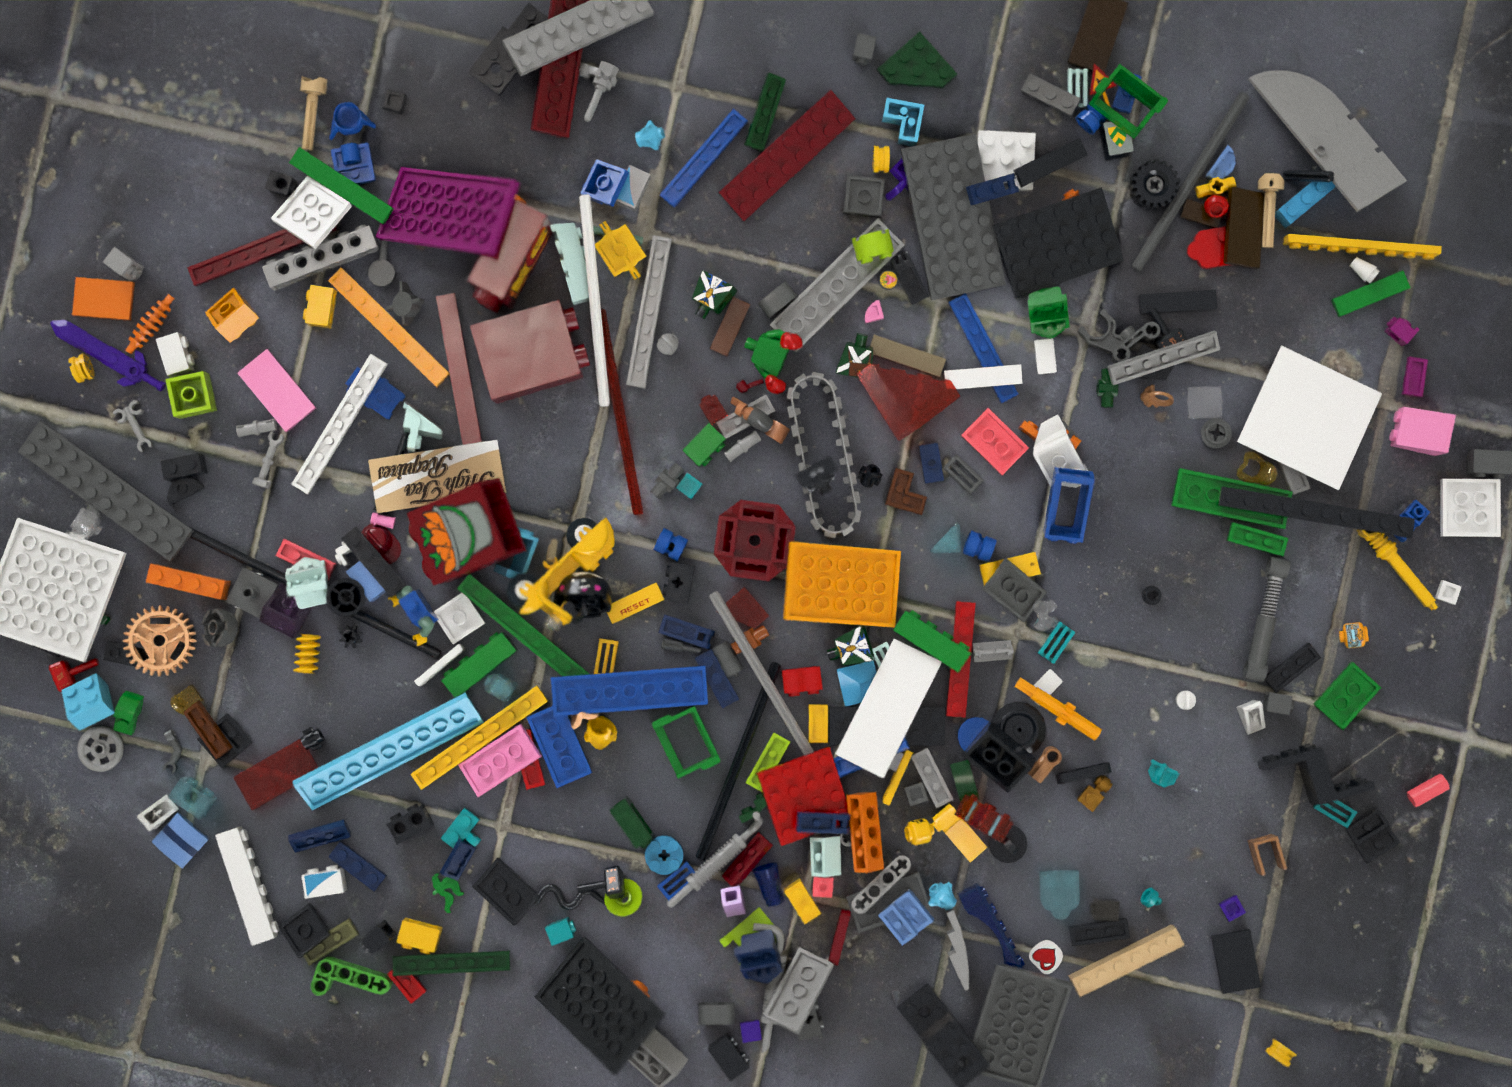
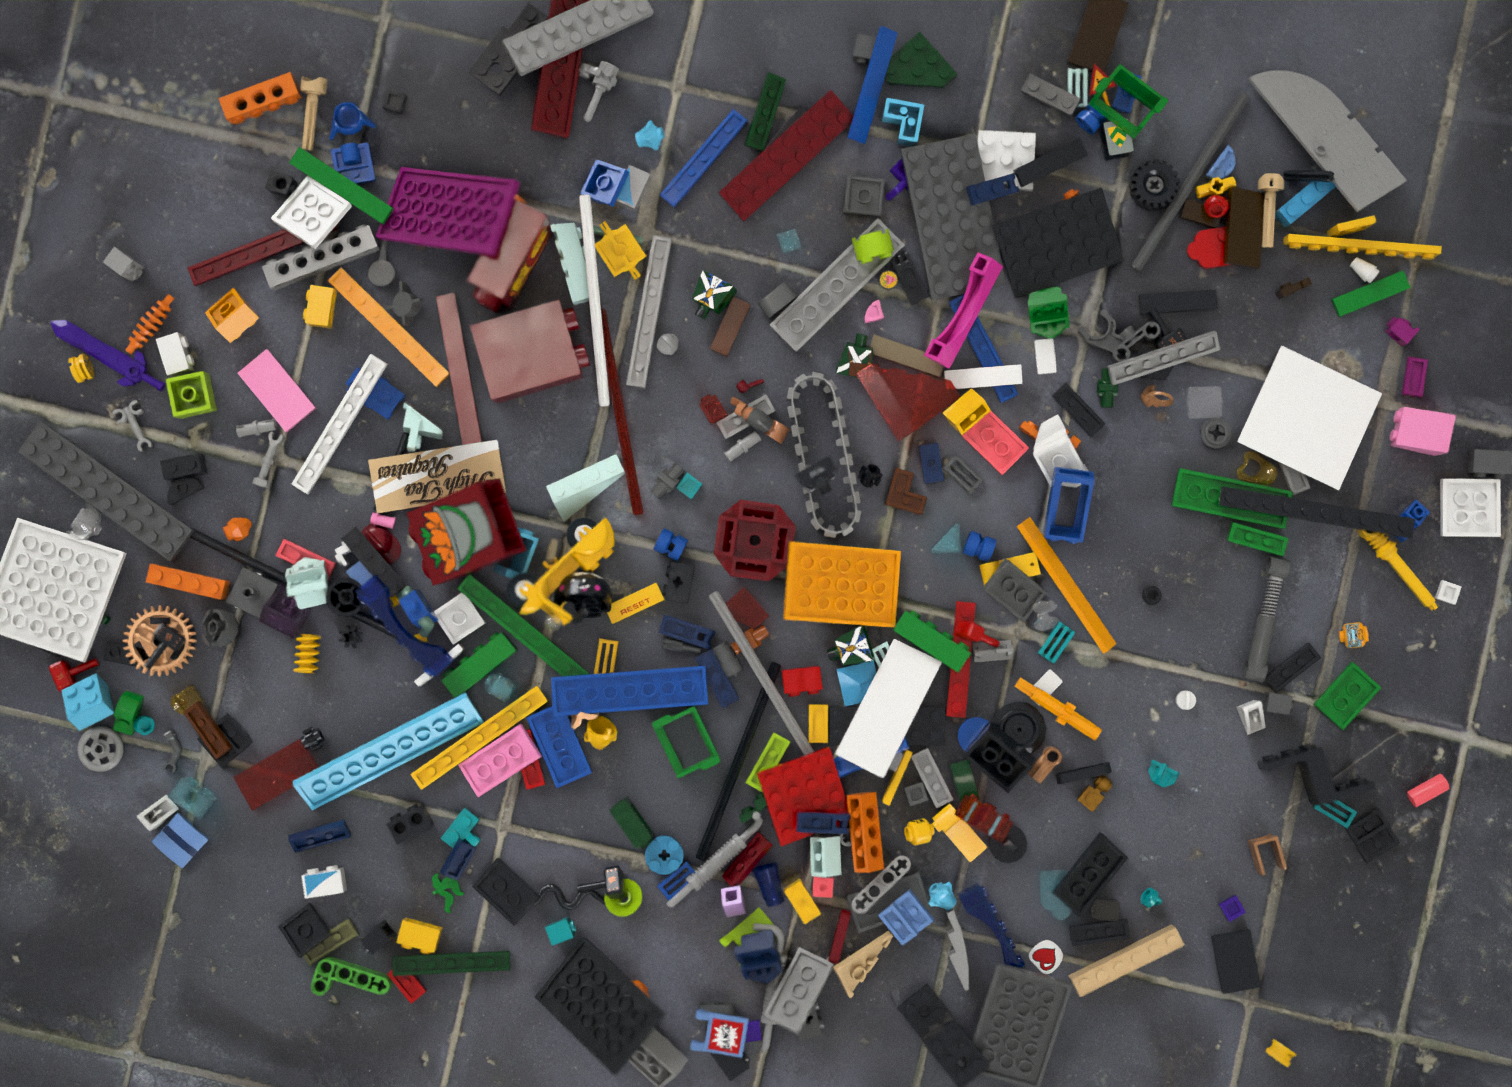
(103, 298): orange tile -> none
(144, 725): none -> teal tile
(169, 638): none -> black piece
(237, 529): none -> orange rock
(247, 885): white brick -> none
(250, 95): none -> orange brick
(357, 866): dark blue plate -> none
(377, 597): none -> clear blue arch
(583, 486): none -> light aqua wedge
(705, 445): green brick -> none
(724, 1034): none -> flag
(770, 355): green torso -> none
(789, 241): none -> clear light blue plate
(856, 966): none -> tan wing
(872, 85): none -> blue tile
(881, 159): yellow wheel -> none
(966, 411): none -> yellow brick
(974, 632): none -> red piece
(982, 278): none -> dark pink arch
(1066, 585): none -> light orange tile
(1078, 409): none -> black tile
(1090, 875): none -> black plate
(1288, 288): none -> dark brown plate
(1351, 226): none -> yellow tile

